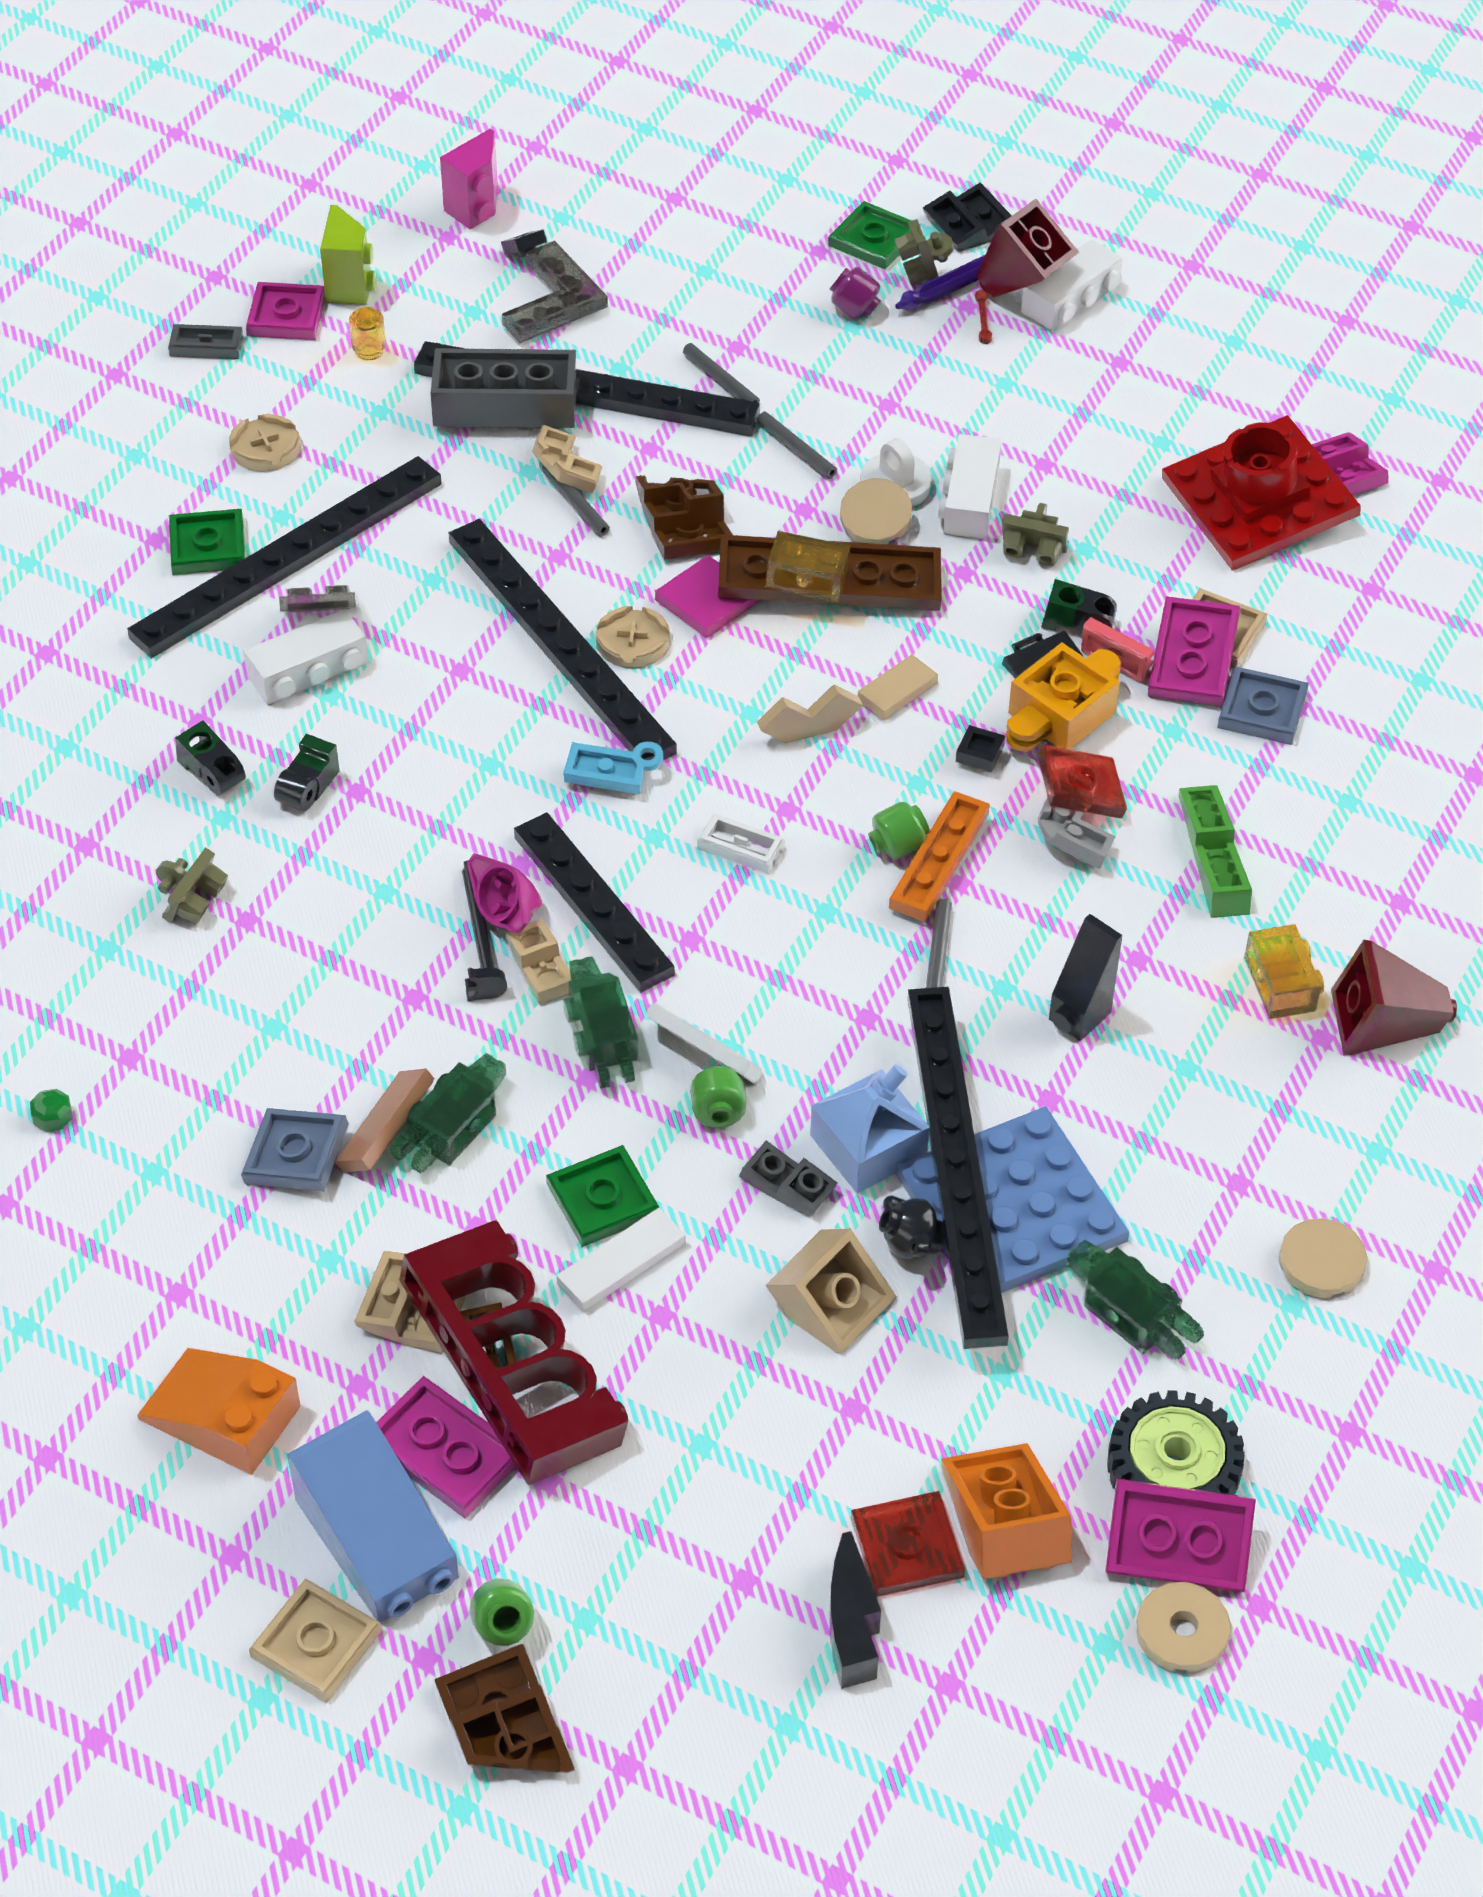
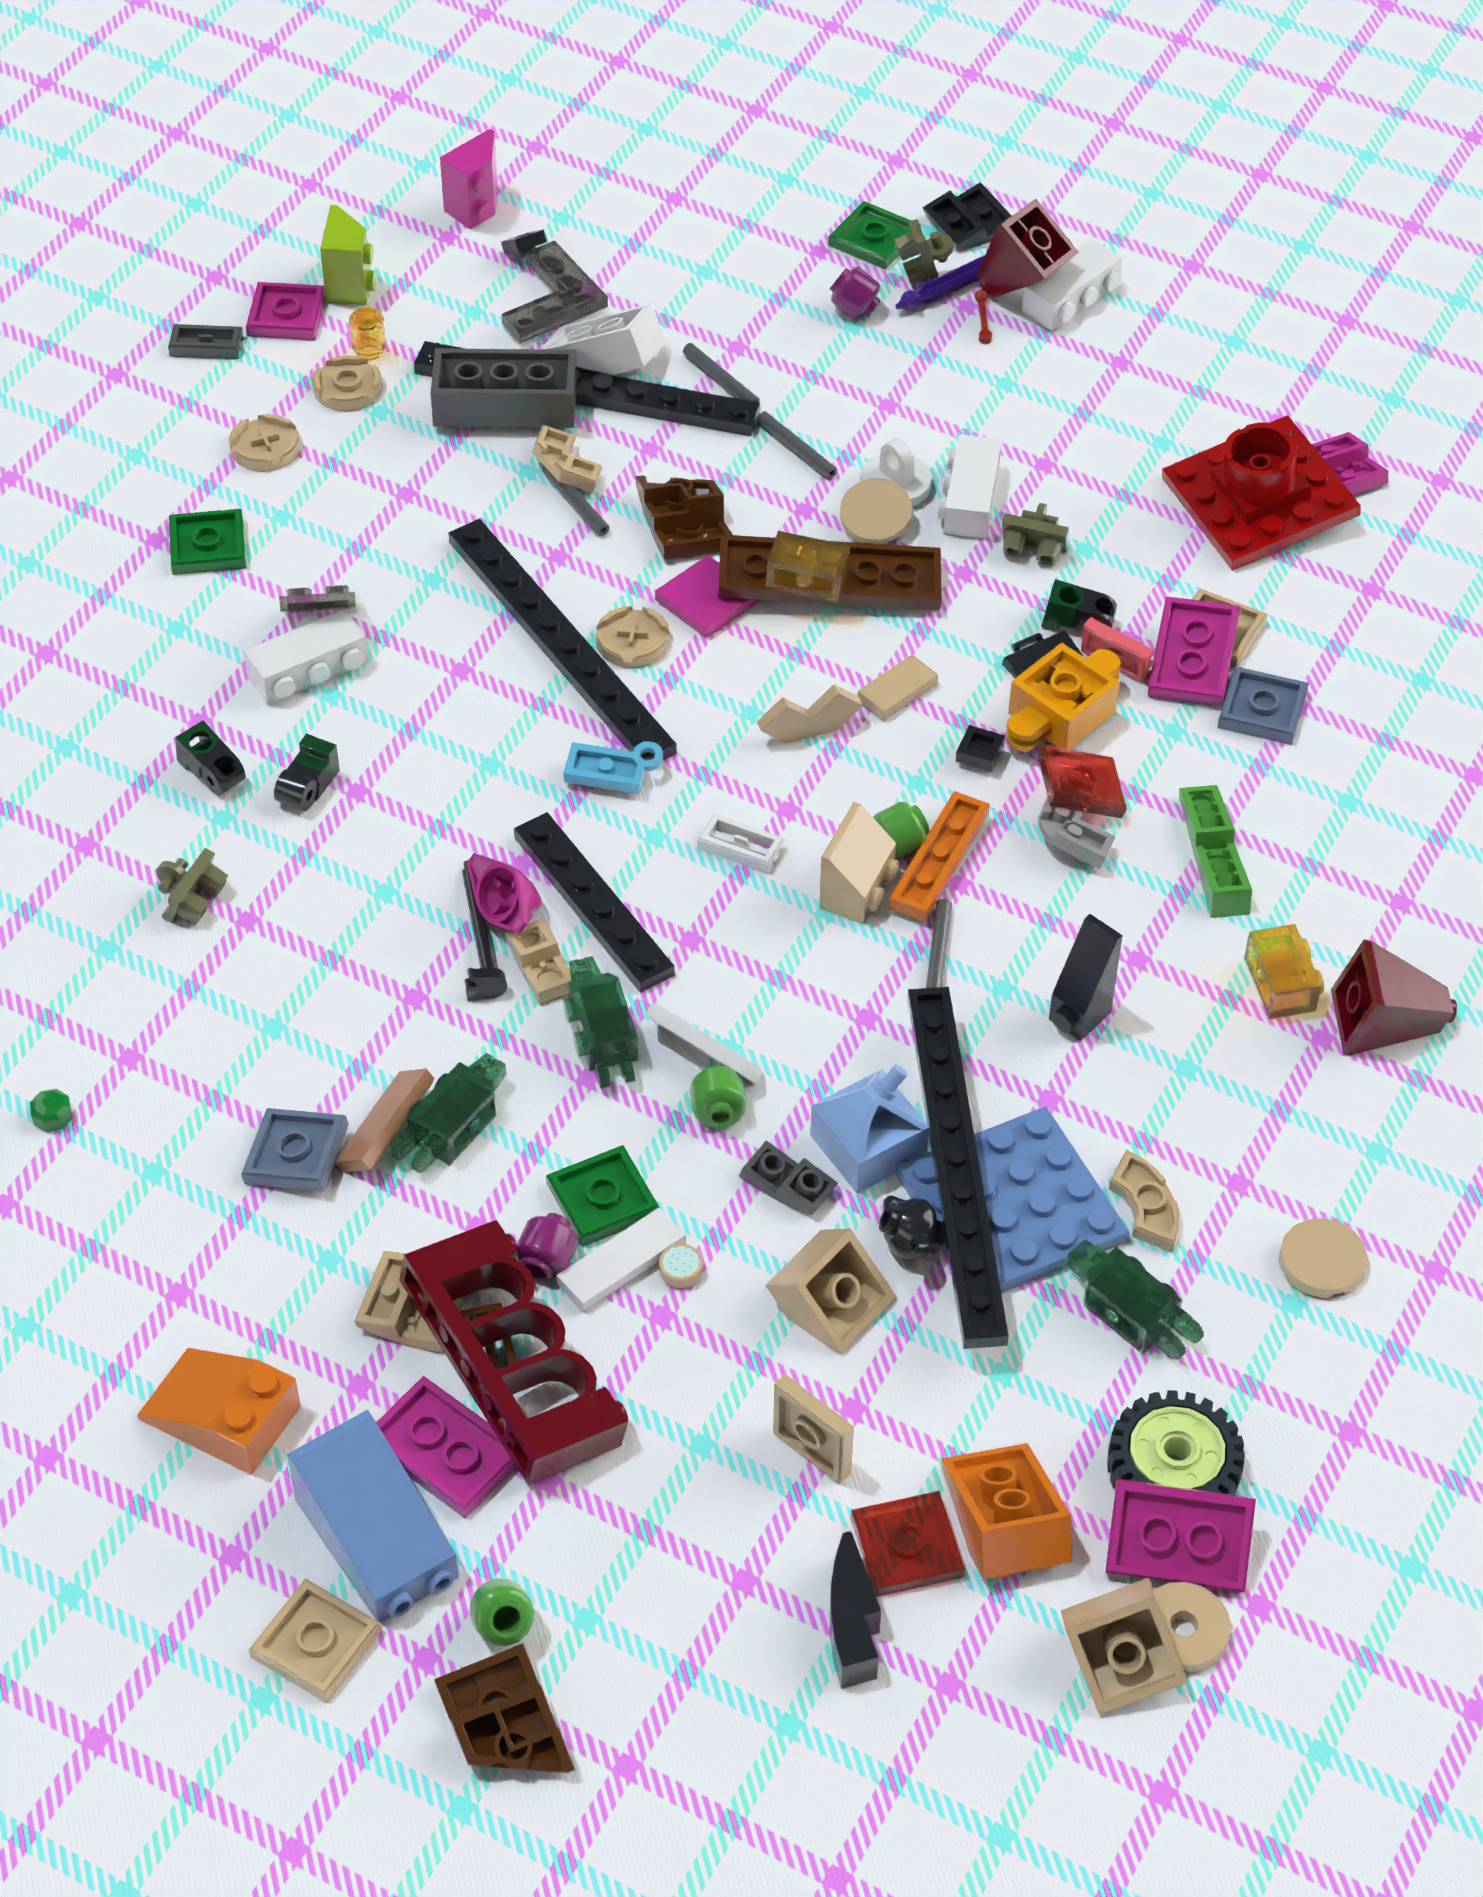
(283, 557): black plate -> none
(347, 383): none -> tan tile
(547, 1245): none -> magenta head
(613, 341): none -> white slope
(680, 1266): none -> tile
(812, 1429): none -> tan tile
(857, 866): none -> tan slope
(1123, 1646): none -> tan slope
(1150, 1200): none -> tan tile

